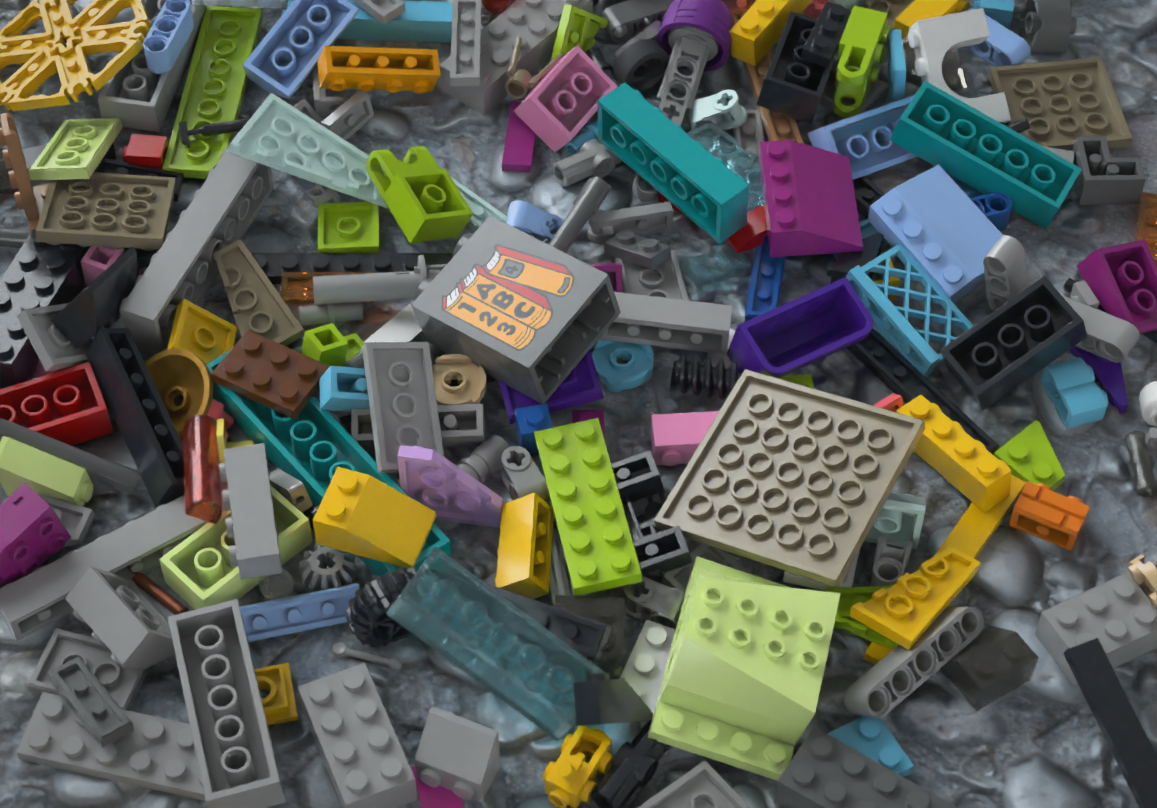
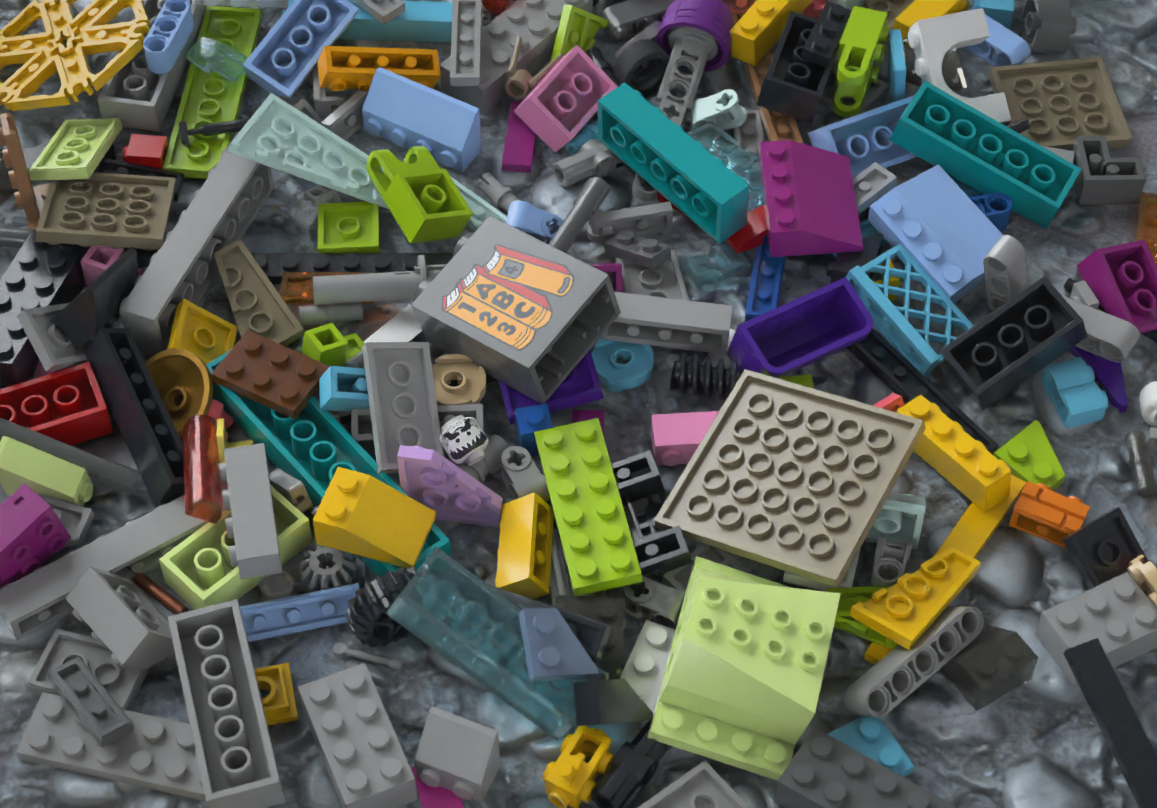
(214, 55): none -> clear light blue slope
(422, 117): none -> light blue slope
(463, 440): none -> white head
(500, 195): none -> light grey pin
(552, 647): none -> sand blue wing
(872, 185): none -> light grey plate
(1103, 548): none -> black tile

